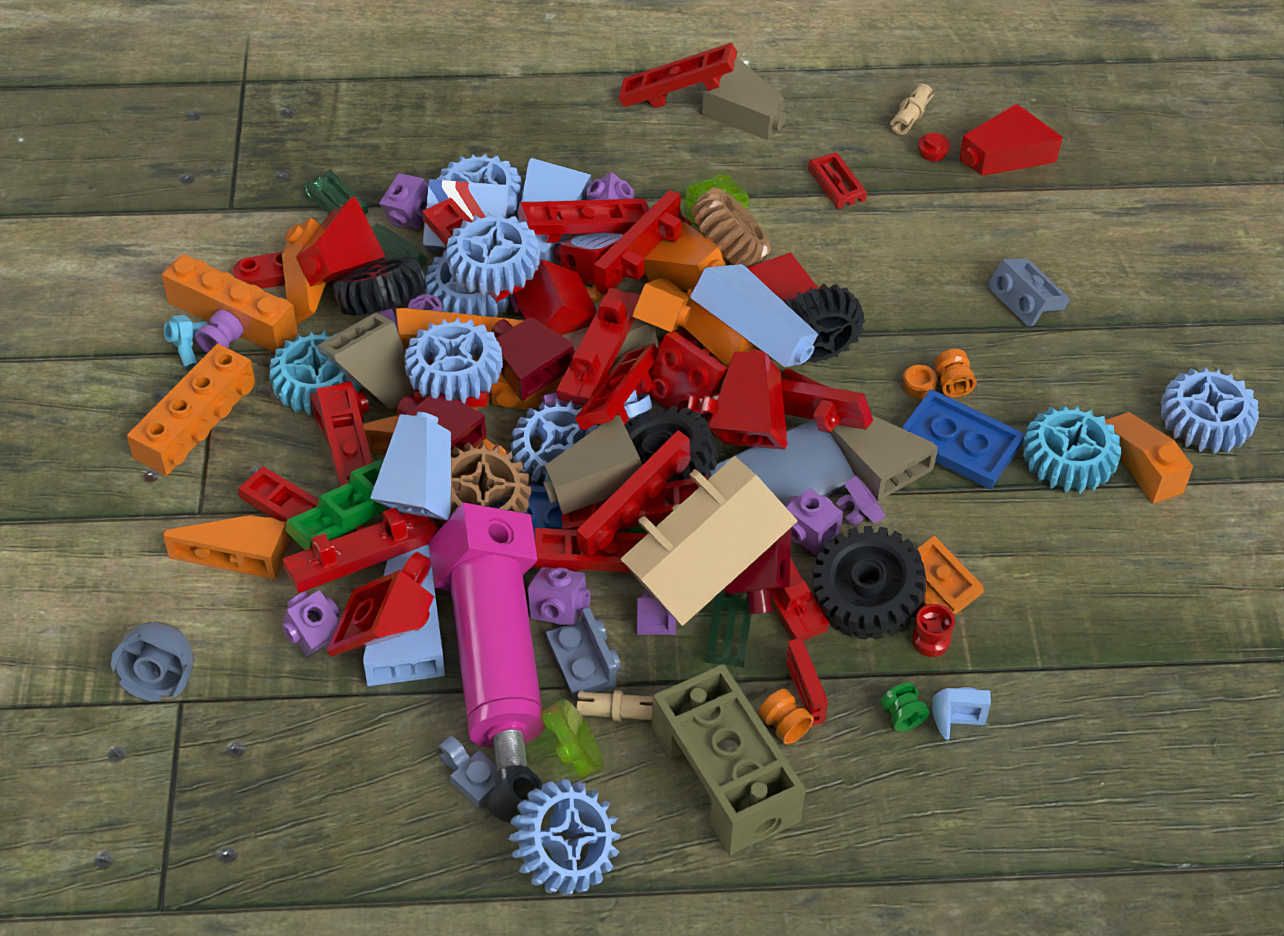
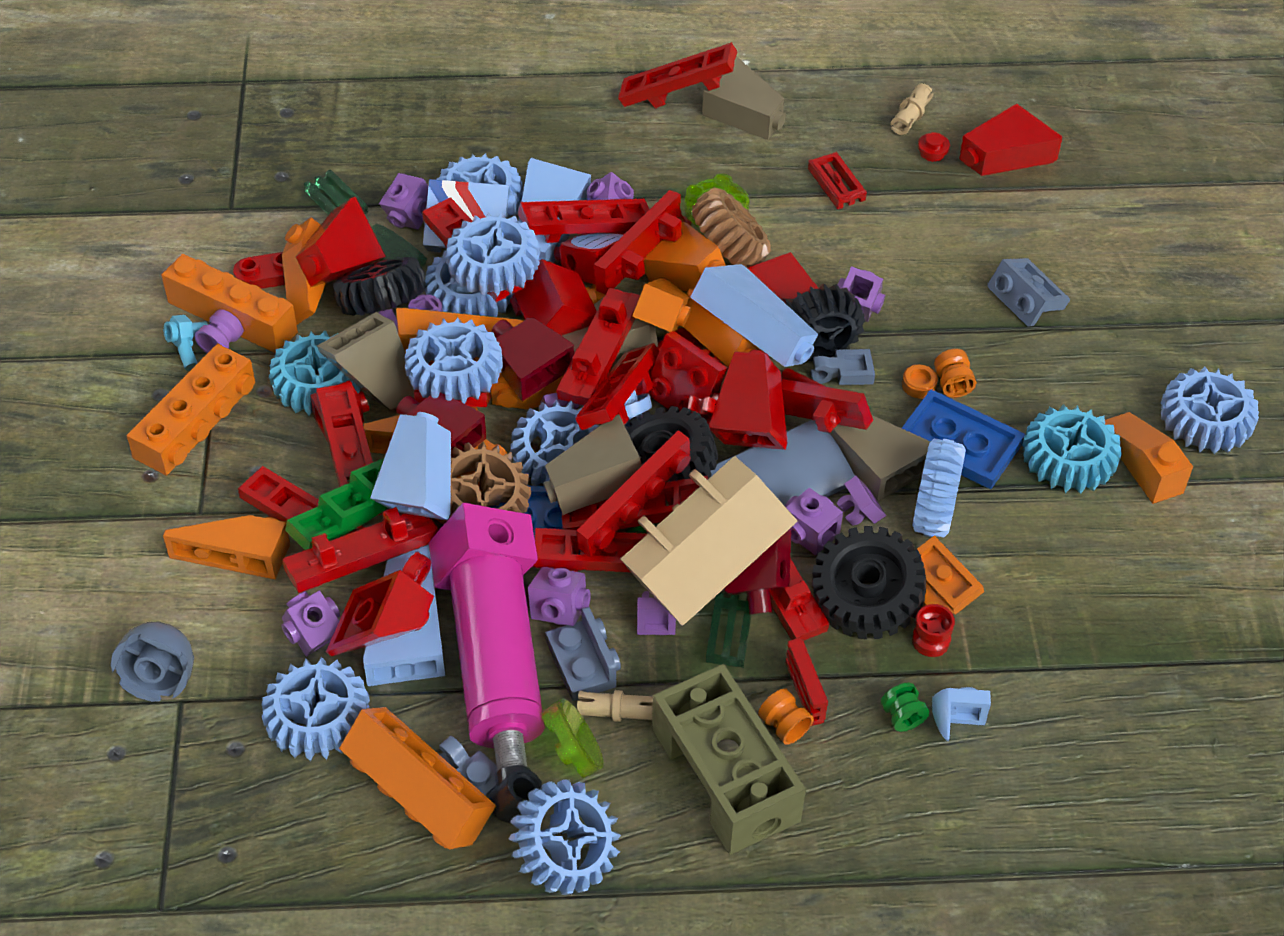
(298, 698): none -> light blue gear
(417, 778): none -> orange brick
(849, 366): none -> sand blue plate
(866, 288): none -> medium lavender brick
(938, 488): none -> light blue gear

